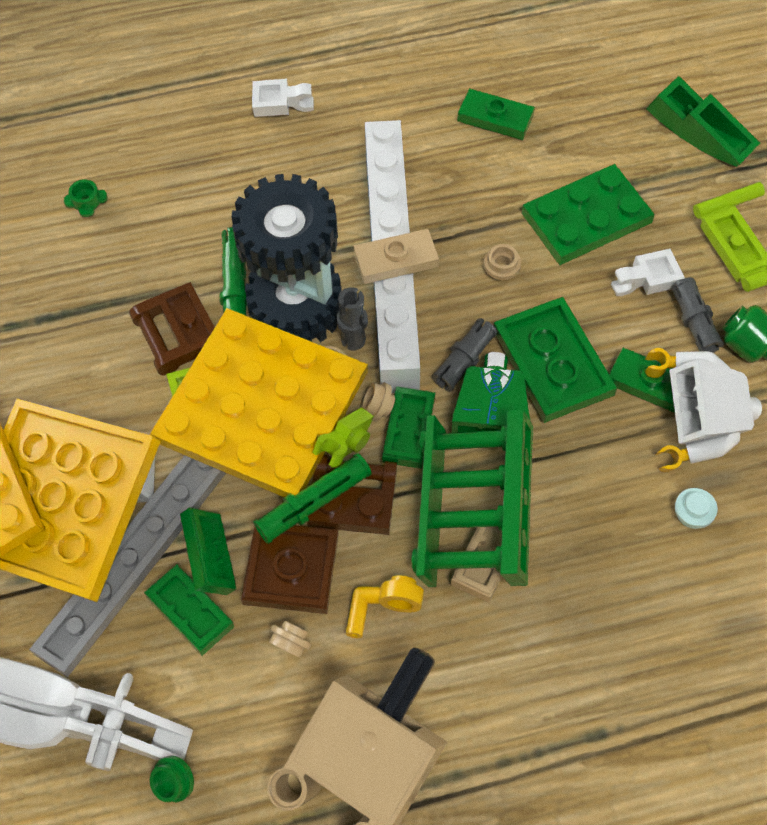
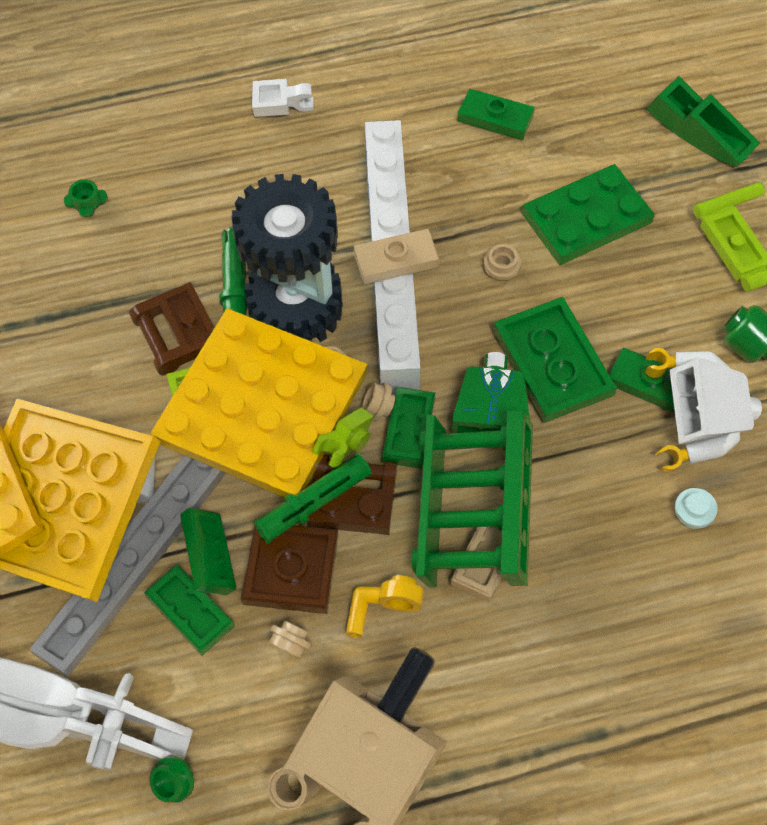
(352, 318): dark grey pin -> none
(464, 354): dark grey pin -> none
(653, 271): white plate -> none
(697, 315): dark grey pin -> none

